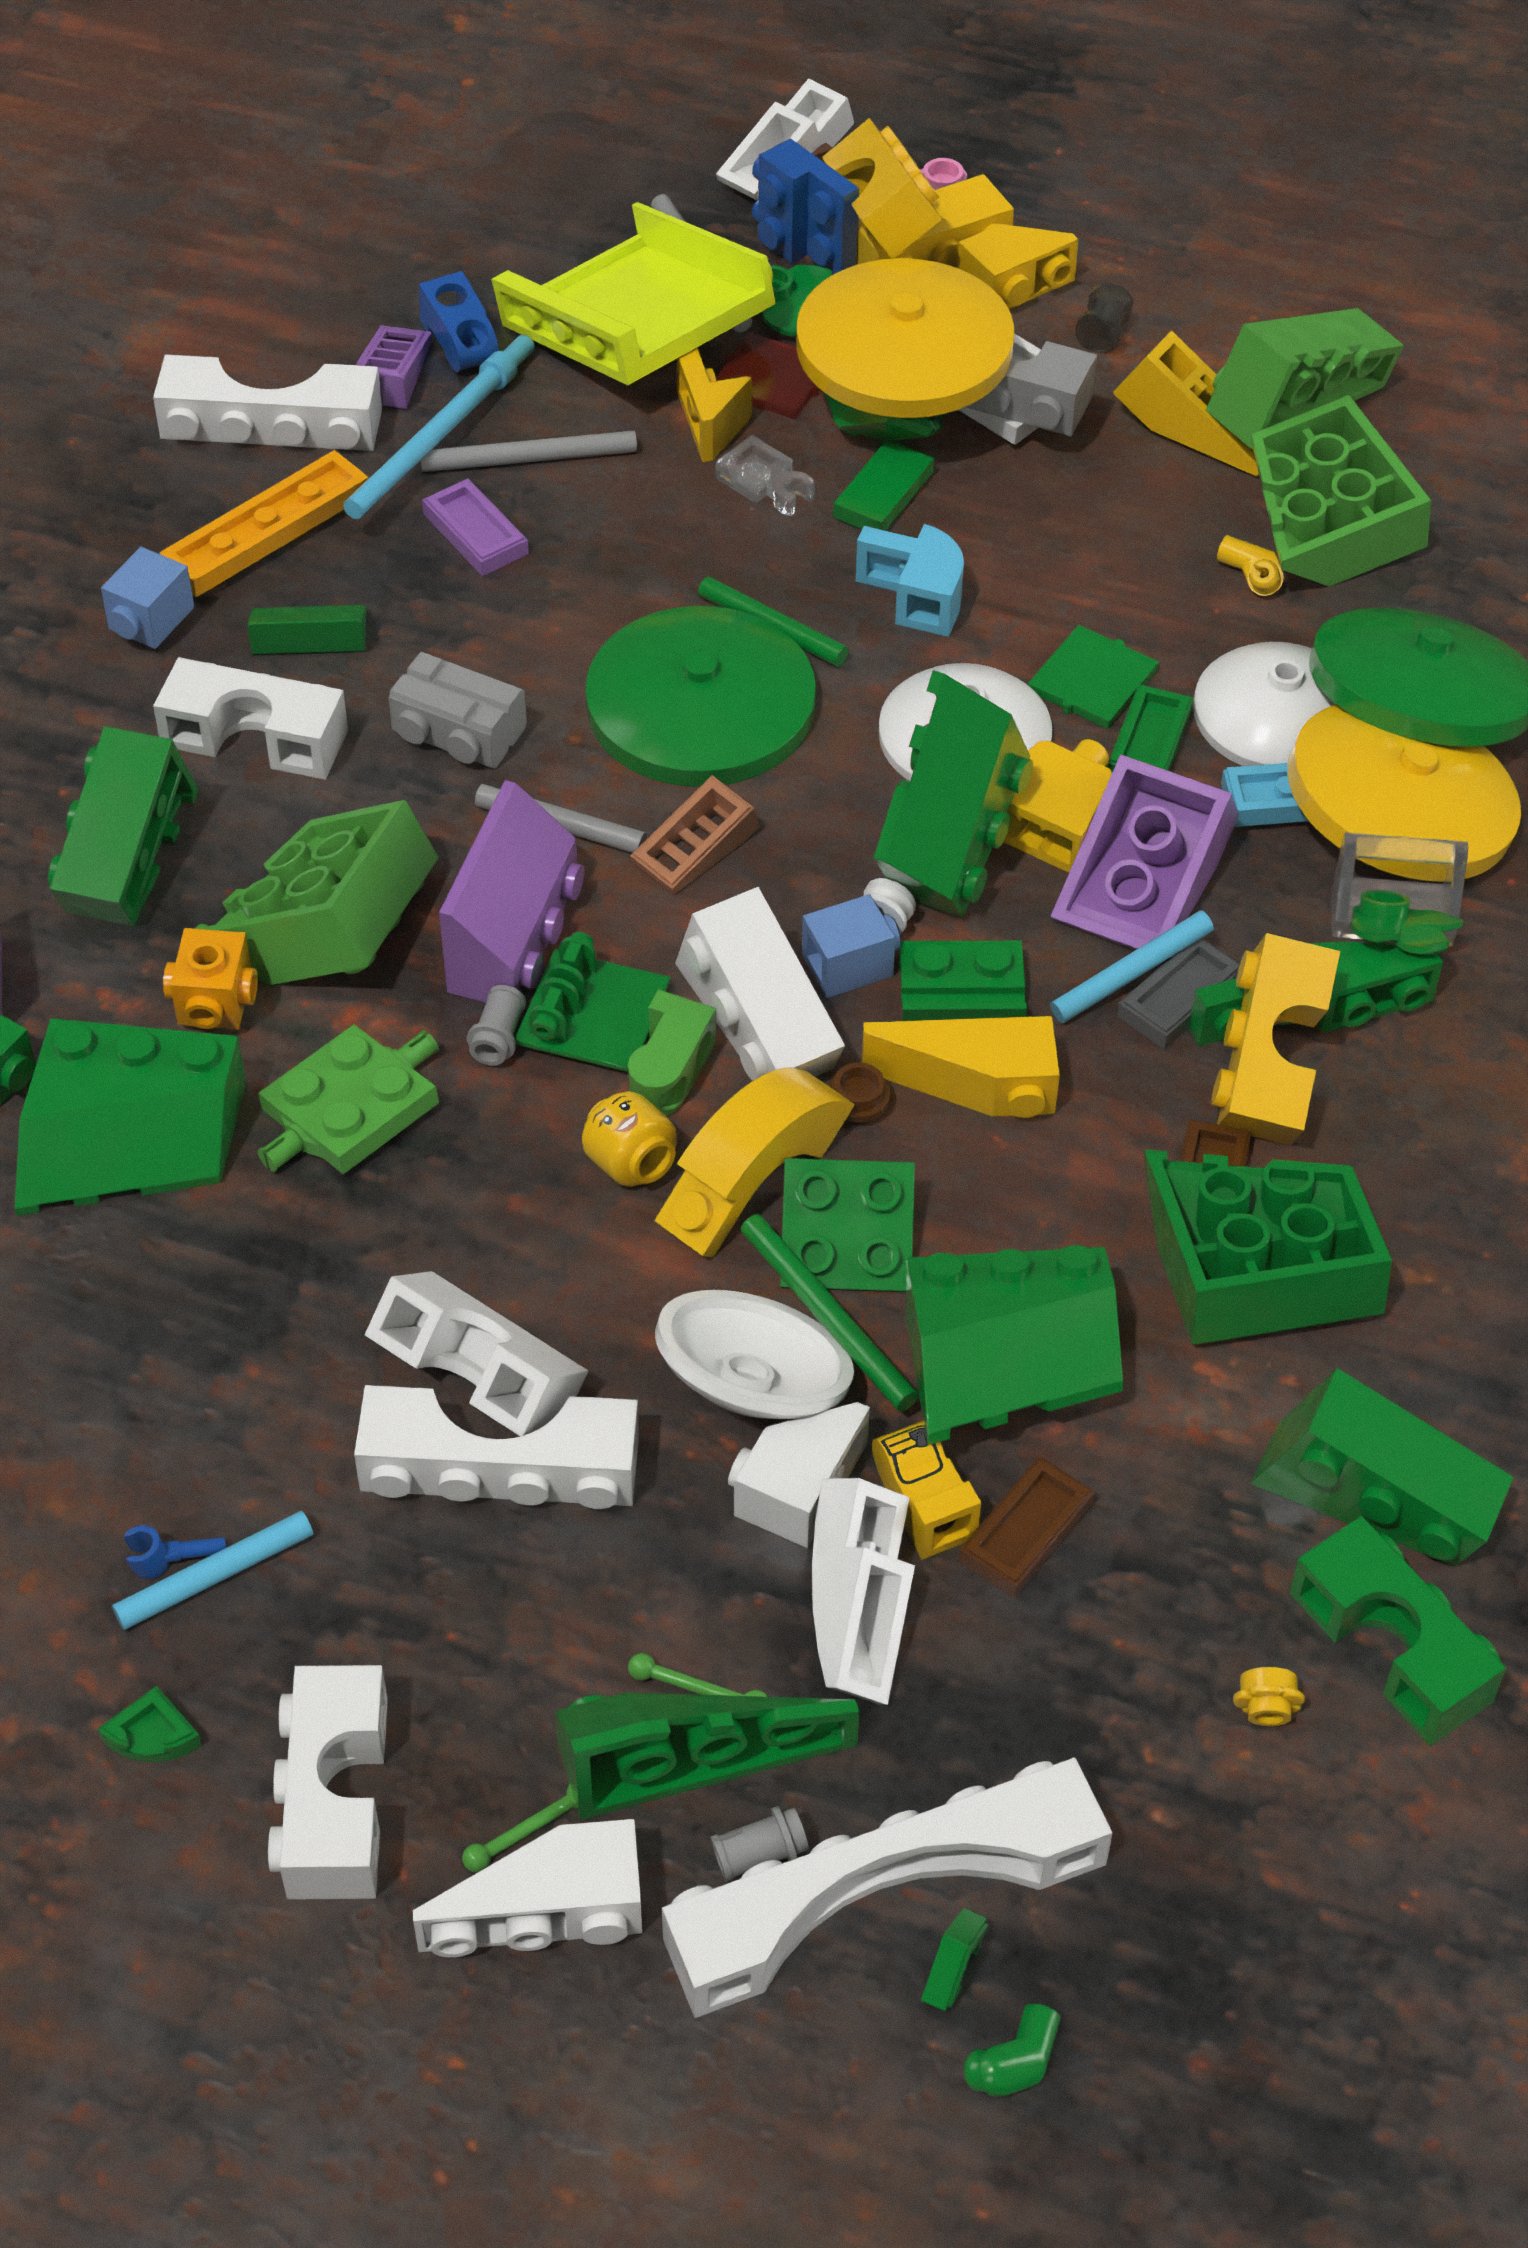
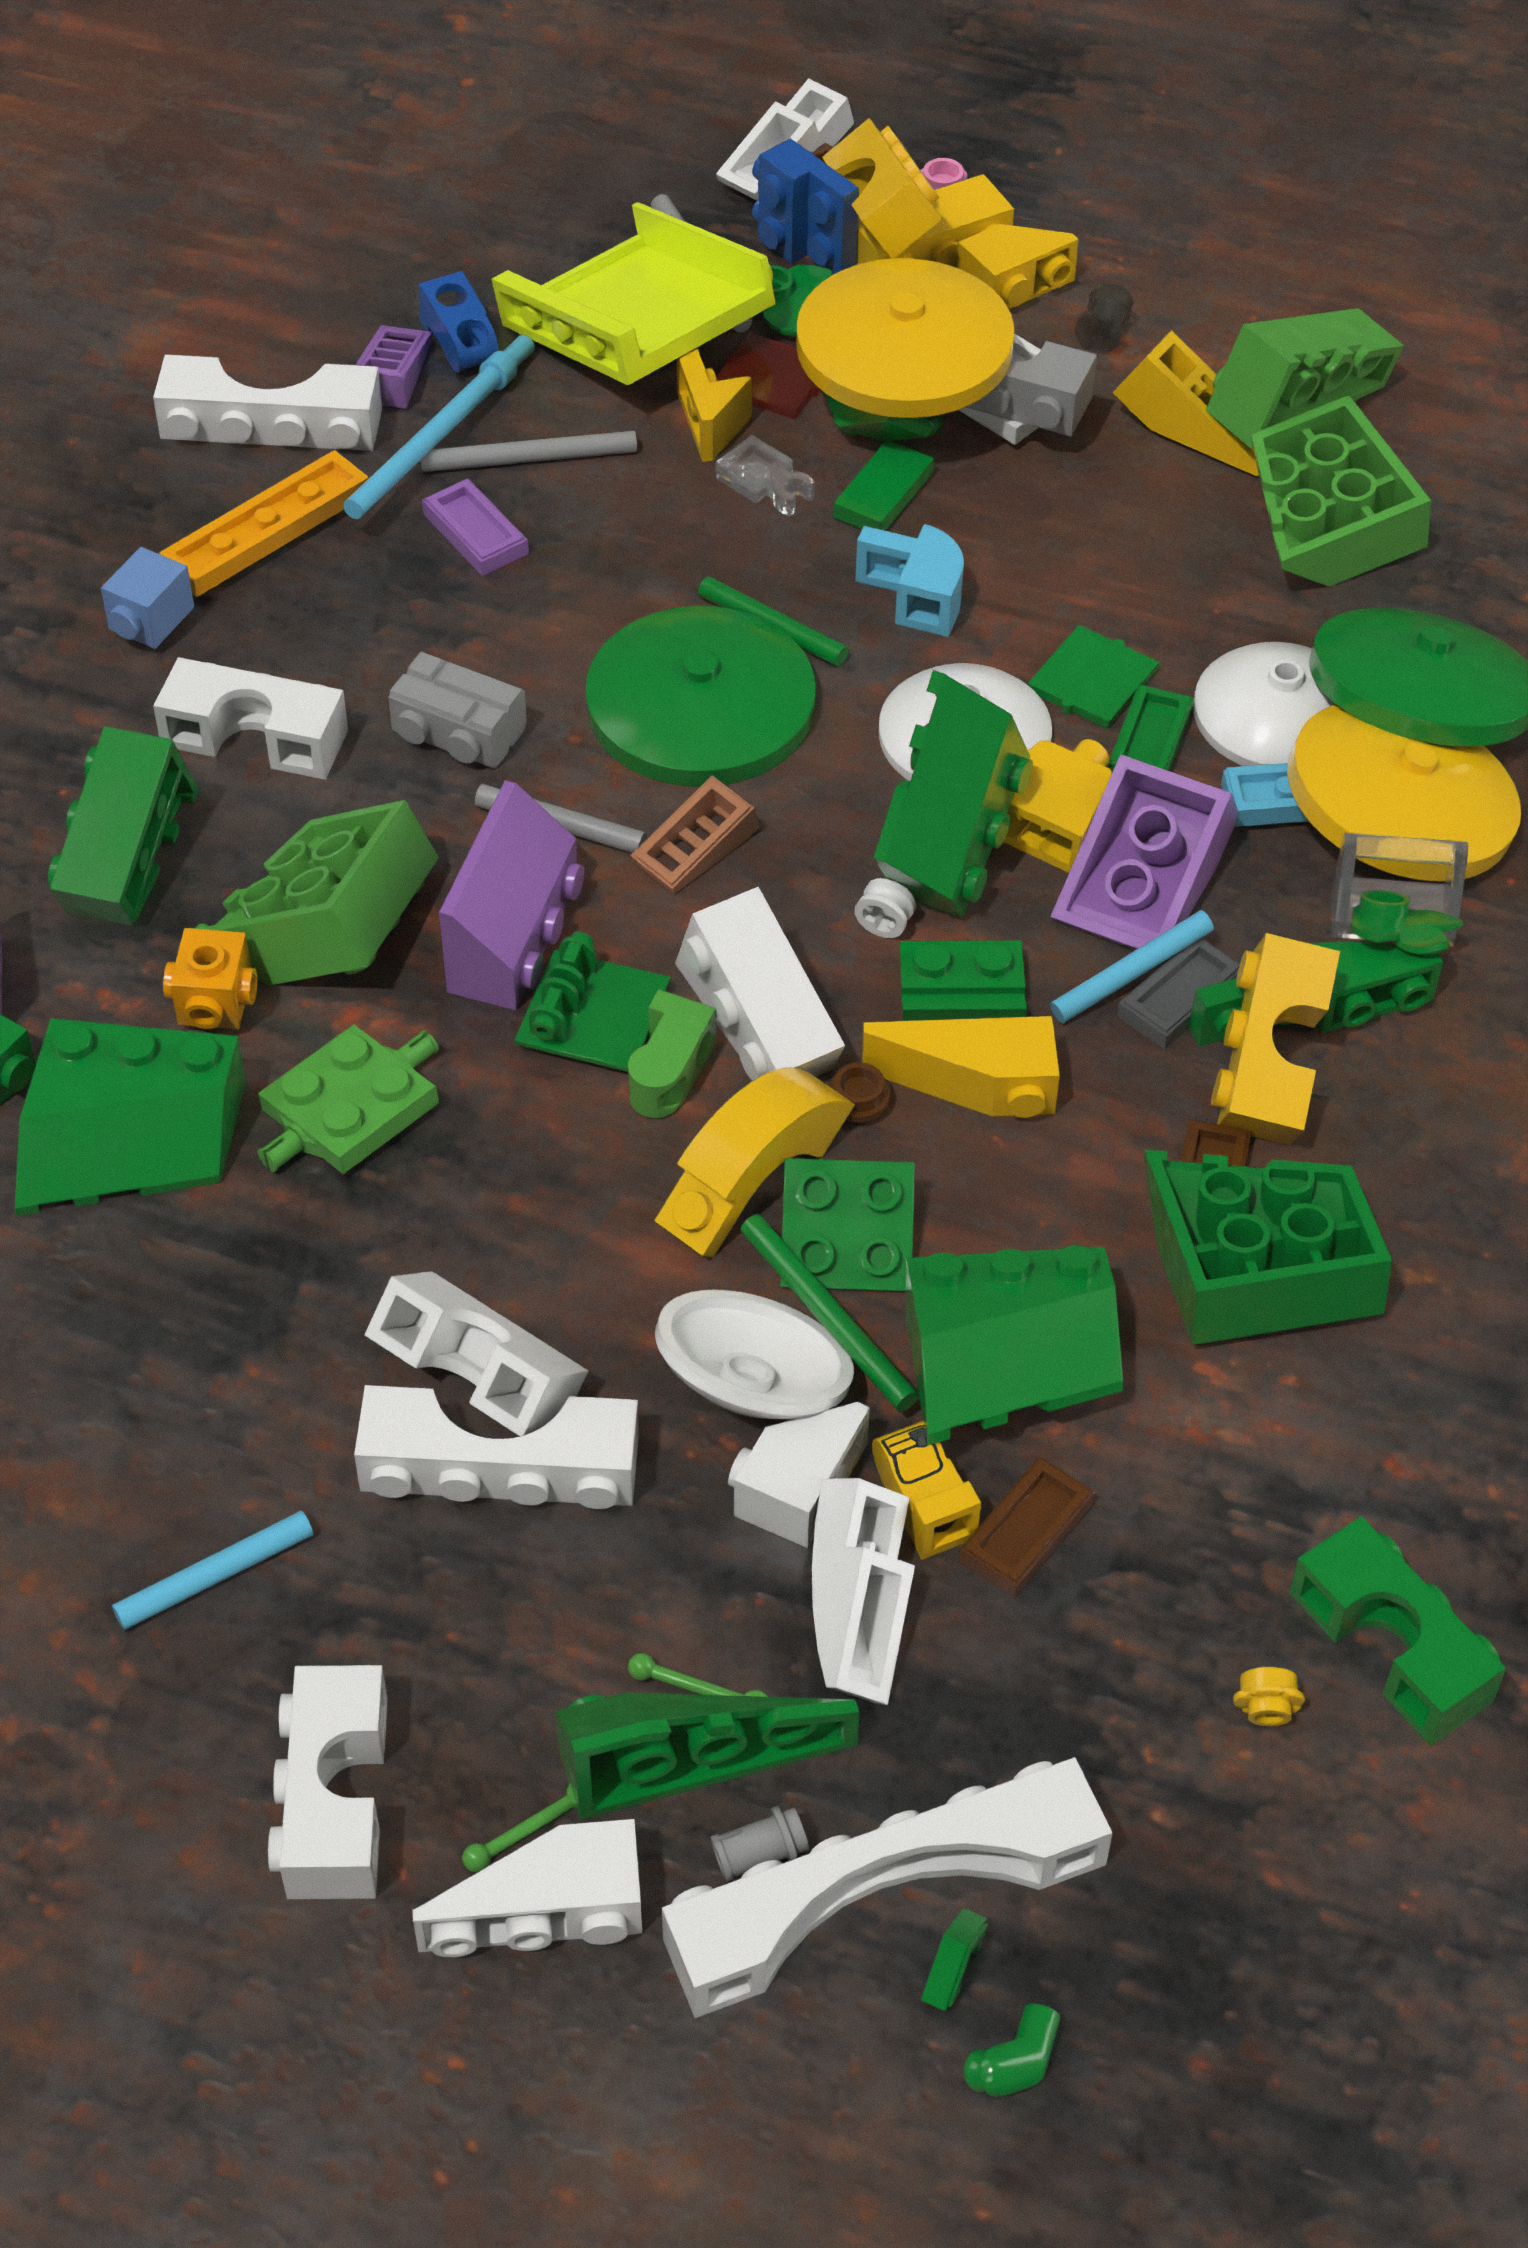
(150, 1730): green tile -> none
(161, 1553): blue hand -> none
(307, 629): green slope -> none
(493, 1038): light grey pin -> none
(629, 1139): yellow head -> none
(849, 945): medium blue brick -> none
(1257, 564): yellow arm -> none
(1369, 1458): green wedge -> none

